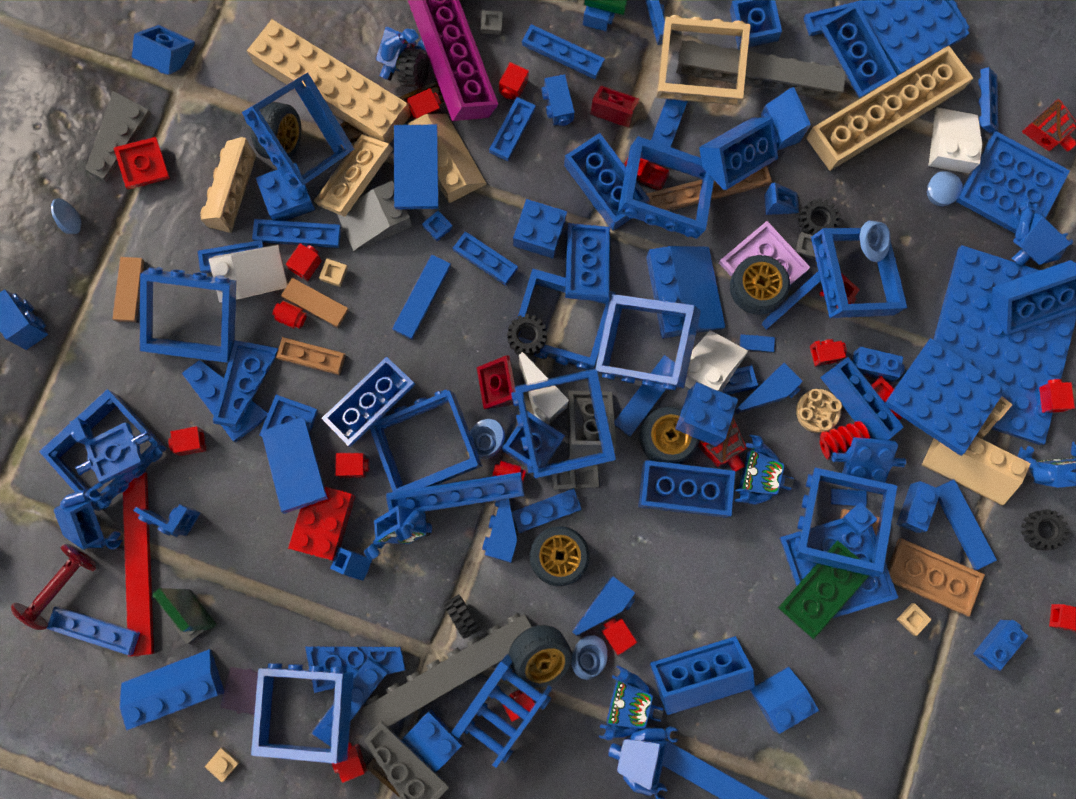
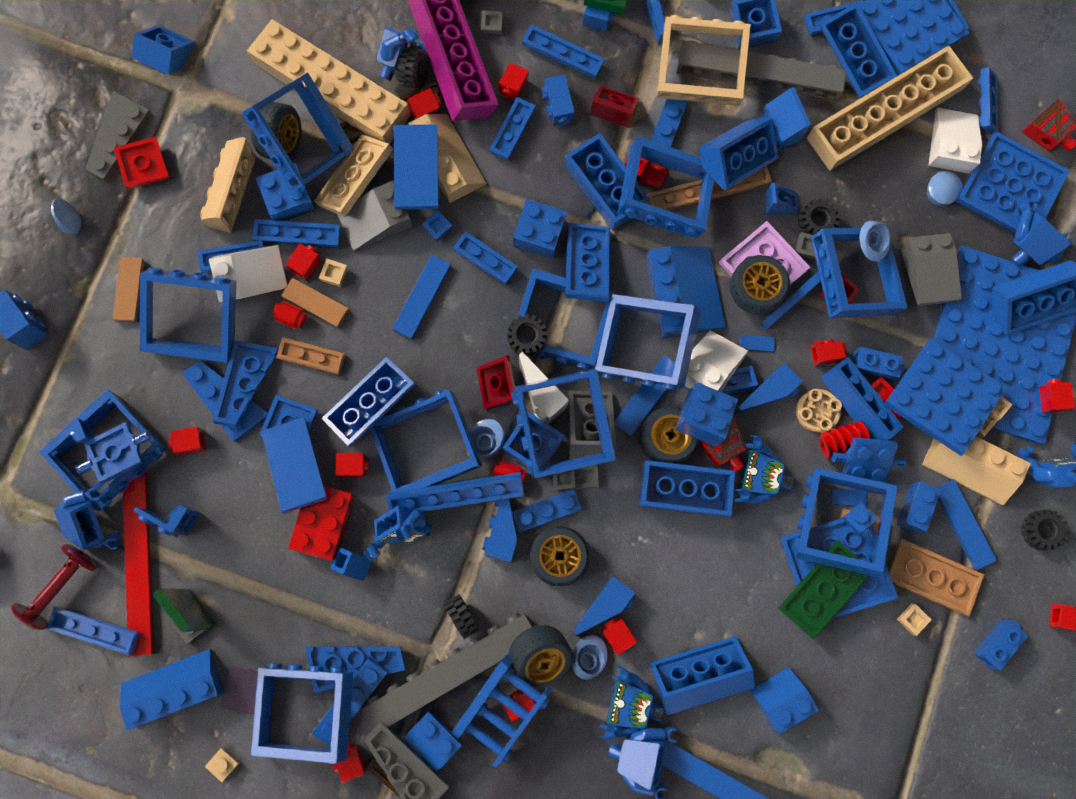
(932, 268): none -> dark grey slope

